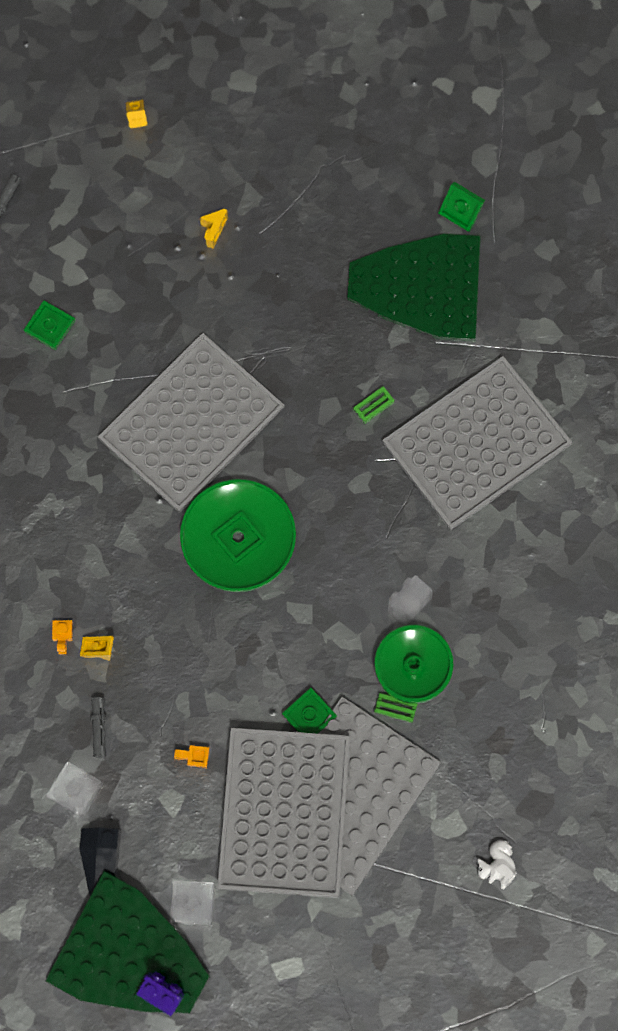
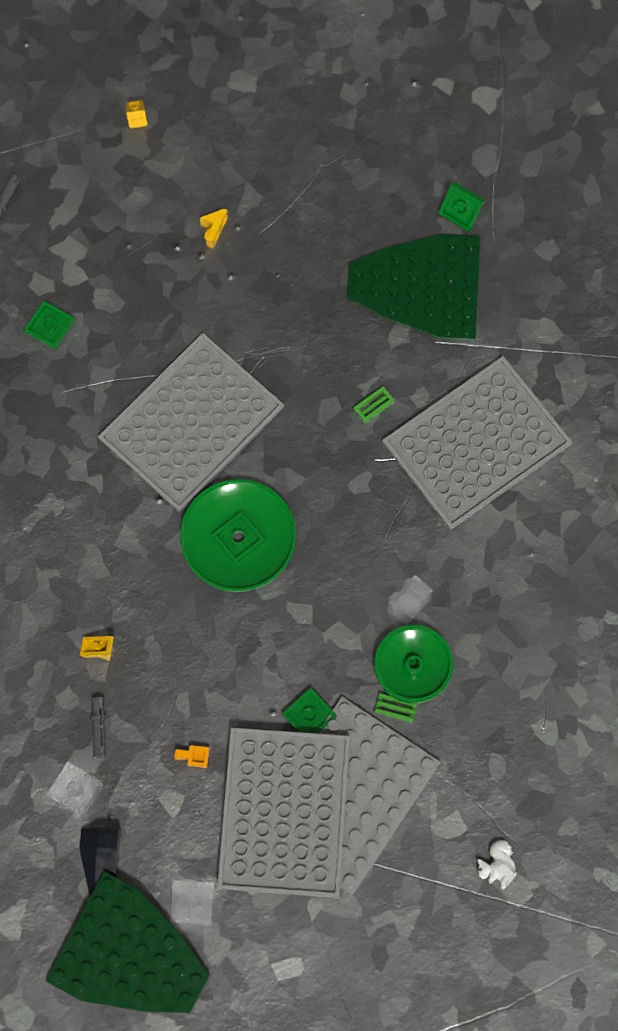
(62, 632): light orange plate -> none
(160, 994): dark purple bracket -> none

